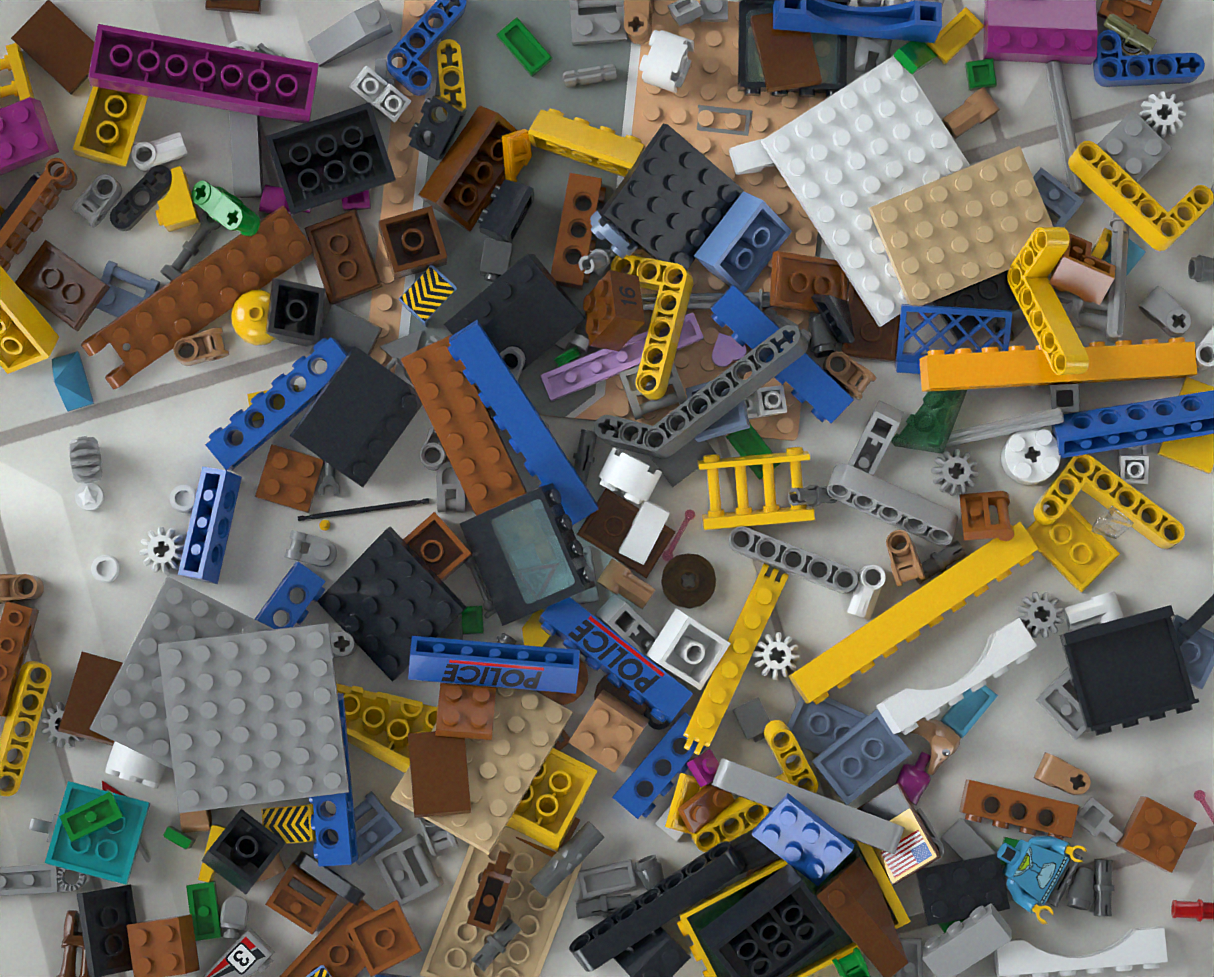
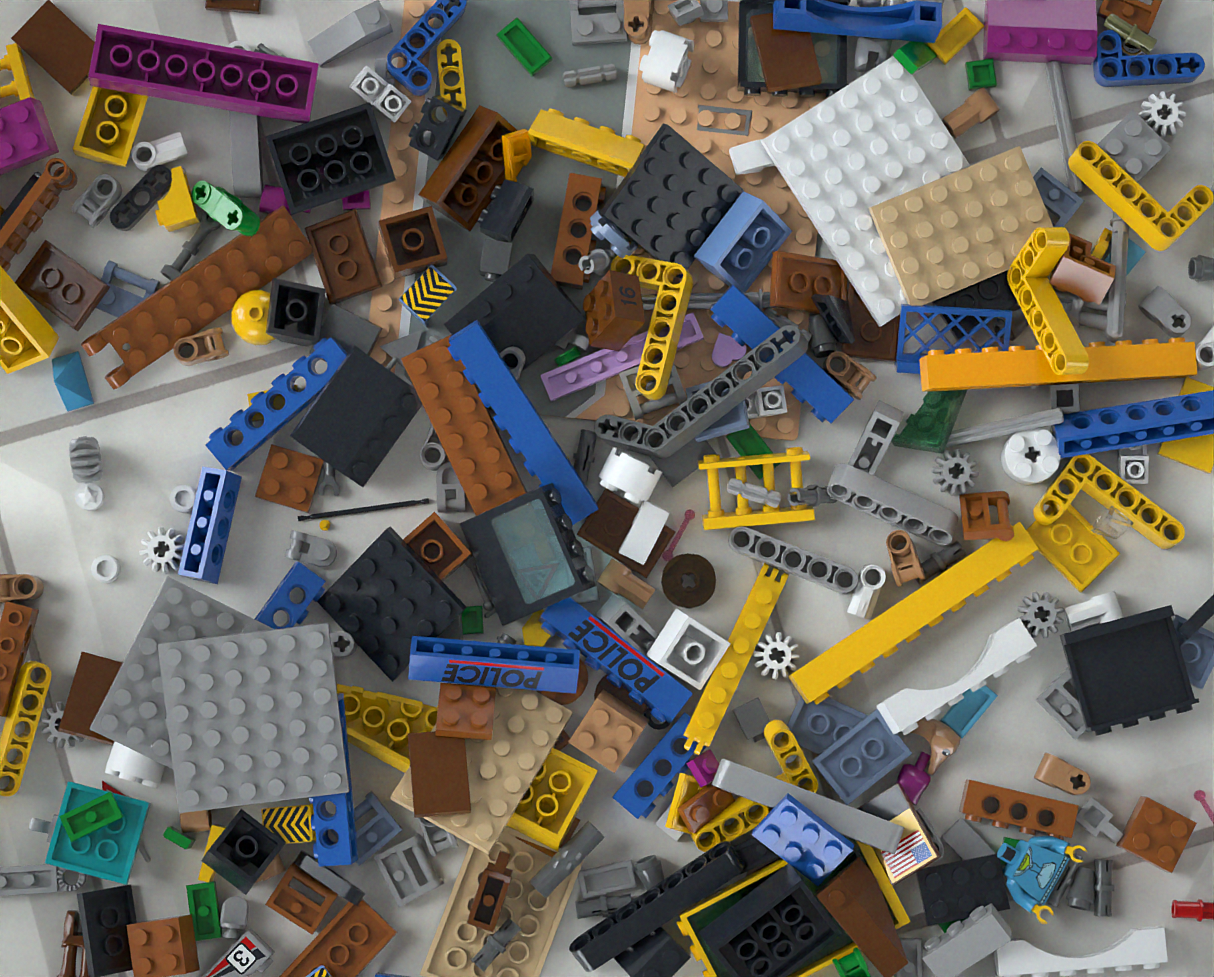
(384, 938): dark orange plate -> none
(754, 492): none -> light grey axle

